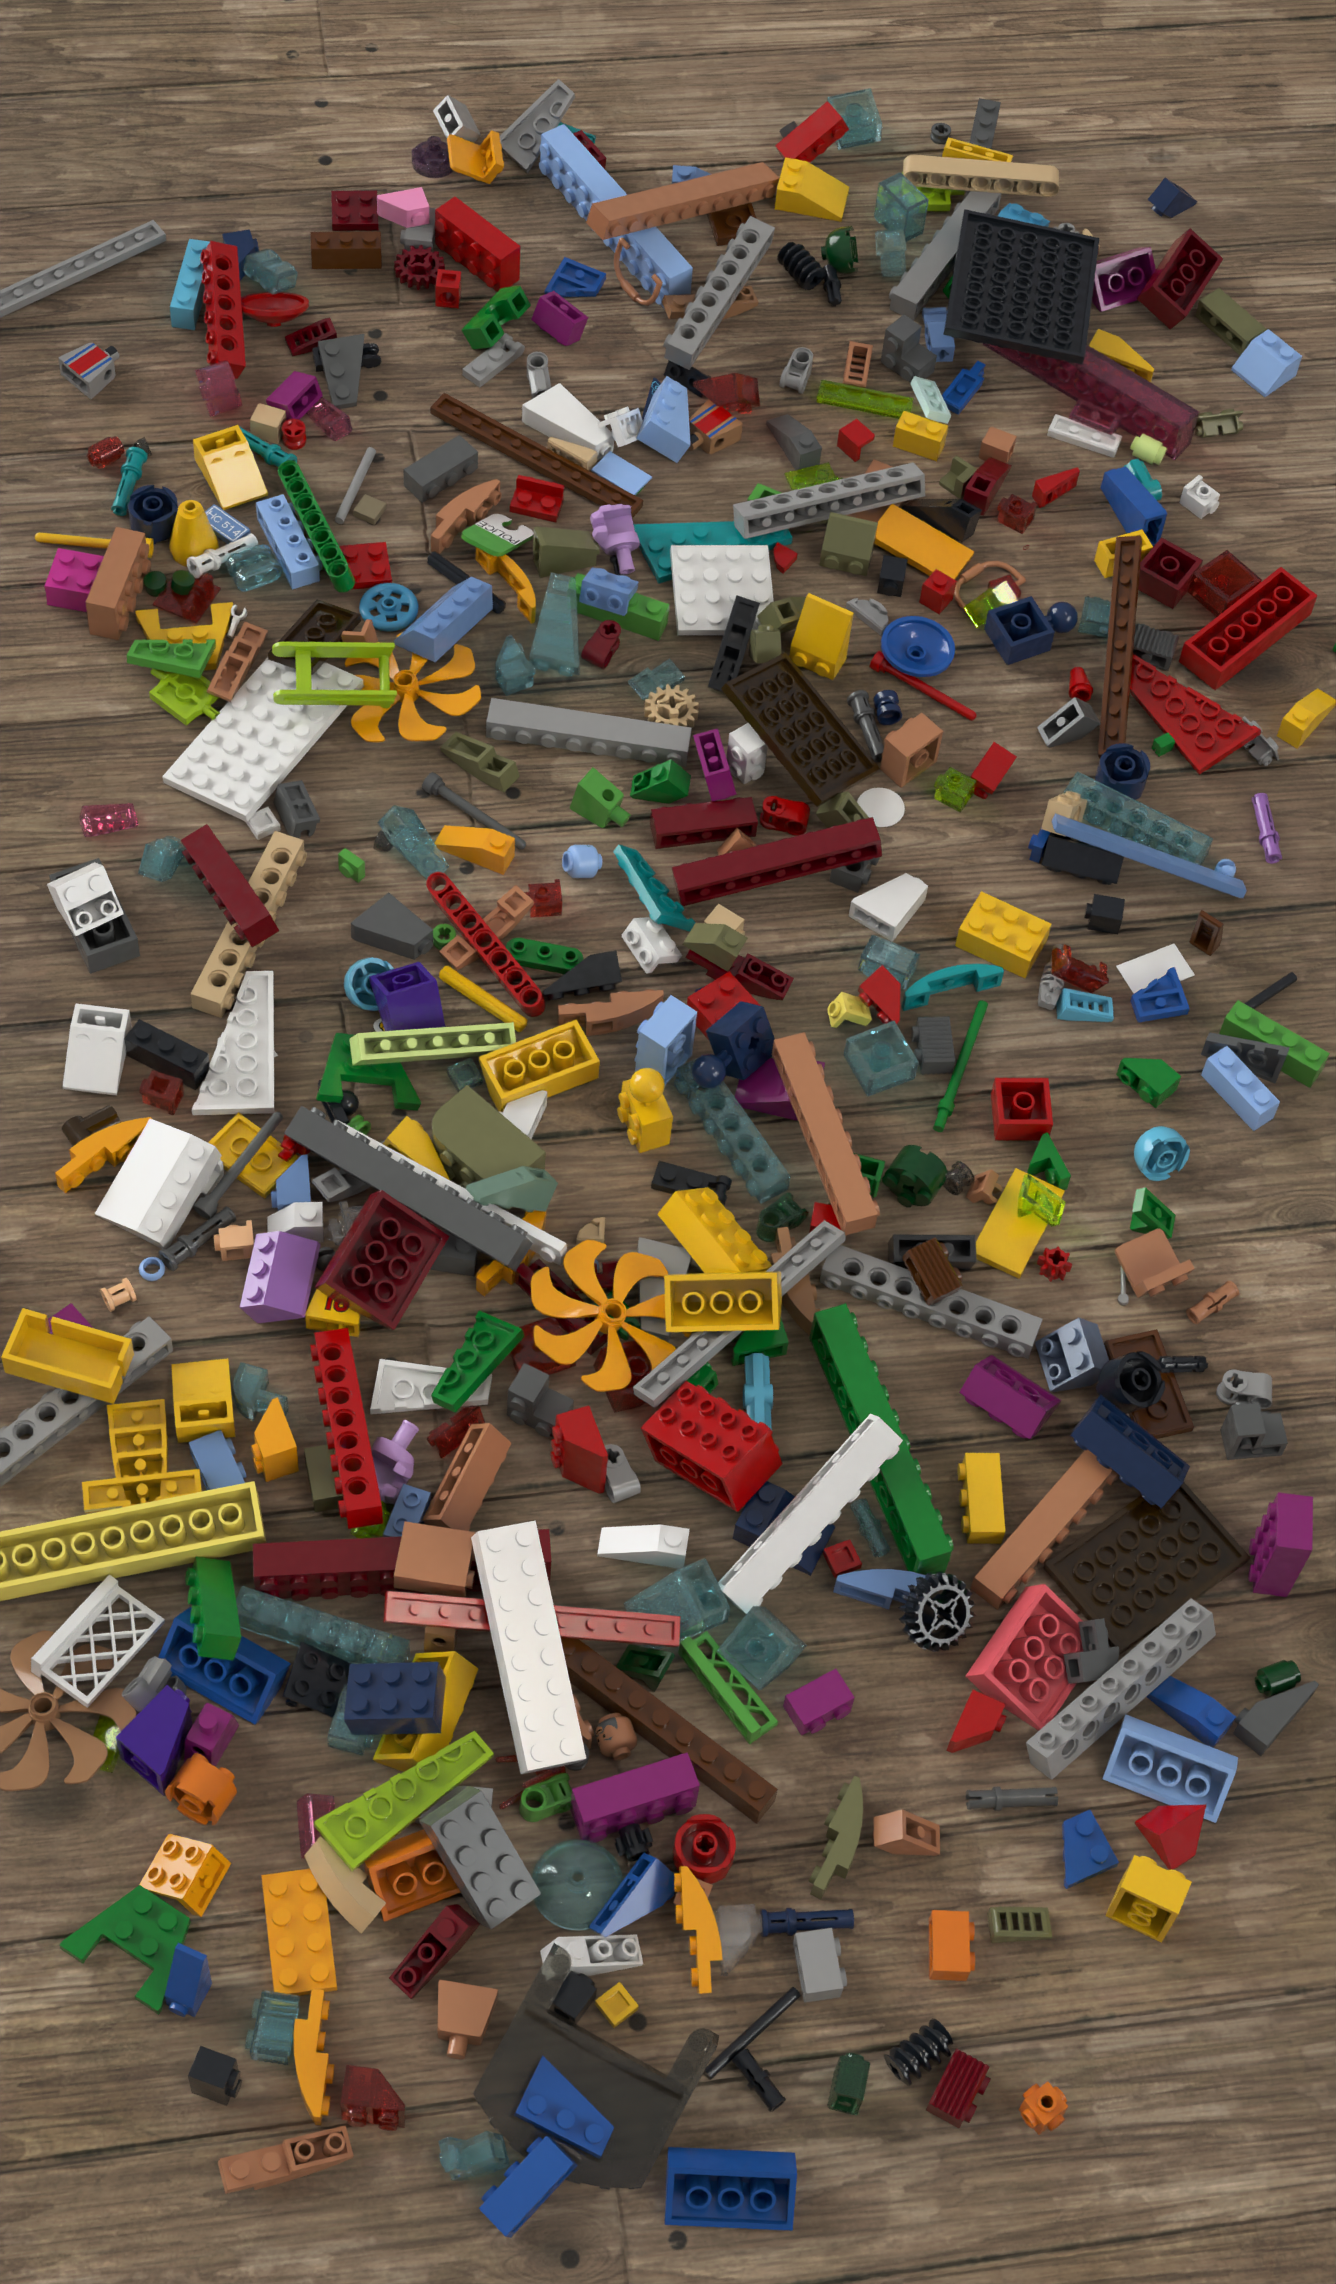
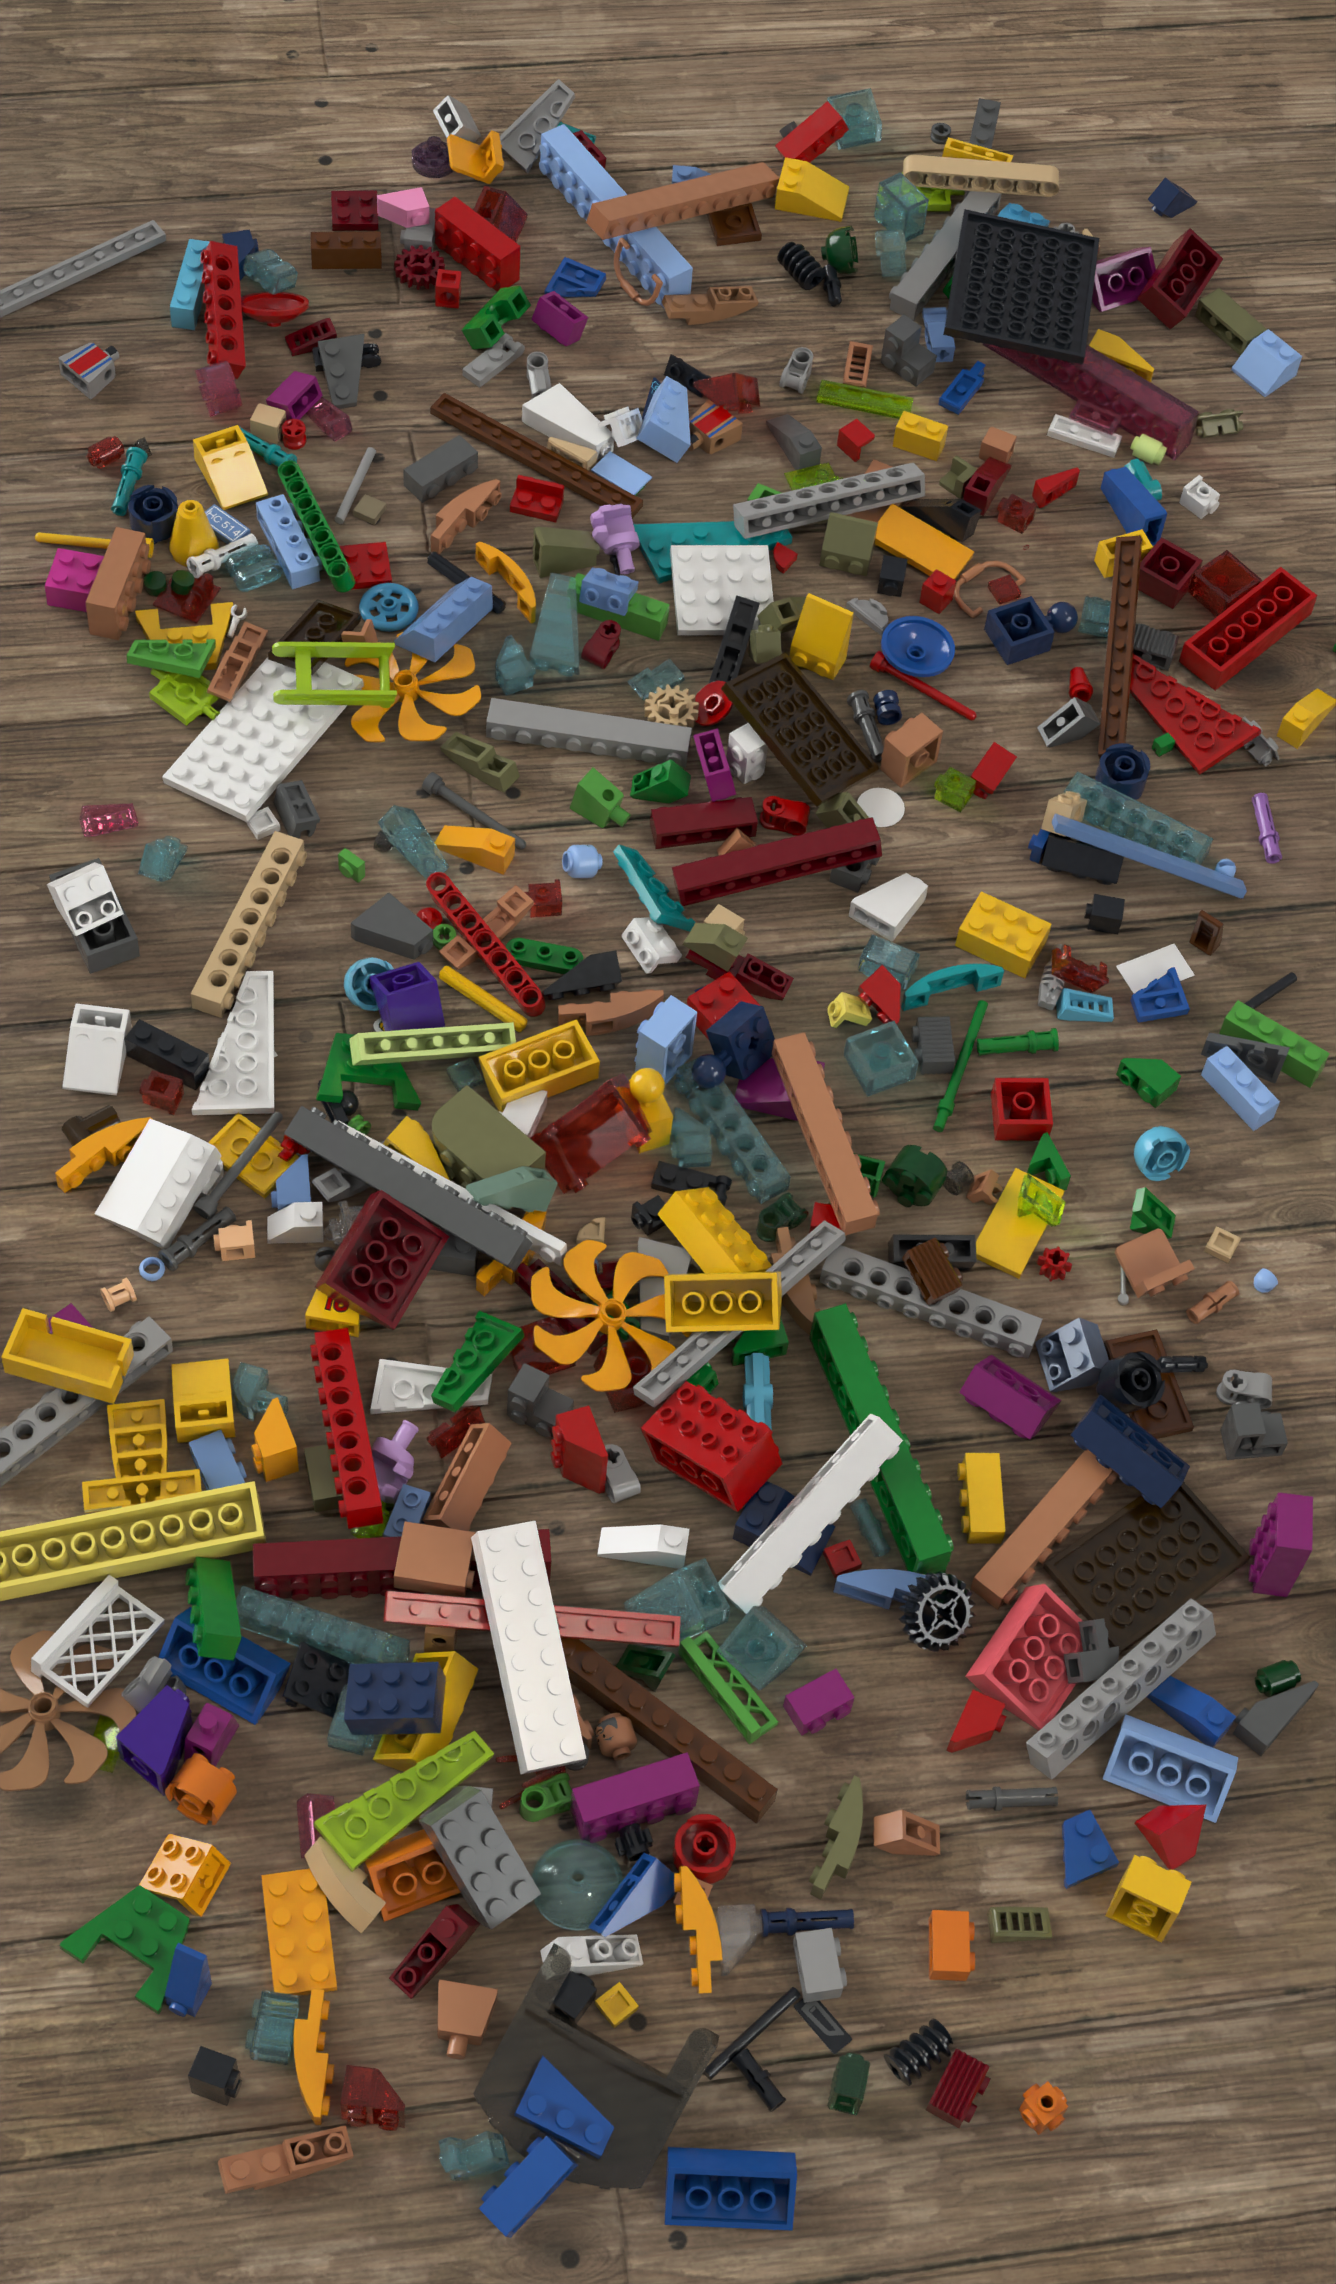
(229, 885): dark red brick -> none
(279, 1277): medium lavender slope -> none
(430, 916): none -> red tile
(494, 538): piece -> none
(501, 211): none -> clear red slope
(593, 1134): none -> clear red windscreen
(646, 1215): none -> black bracket
(692, 1141): none -> clear light blue slope
(712, 704): none -> red dish
(718, 293): light grey brick -> none
(823, 2024): none -> black sticker
(930, 400): light aqua plate -> none
(990, 599): clear neon green slope -> none
(1029, 1042): none -> green pin
(1222, 1244): none -> tan tile
(1265, 1281): none -> light blue hinge

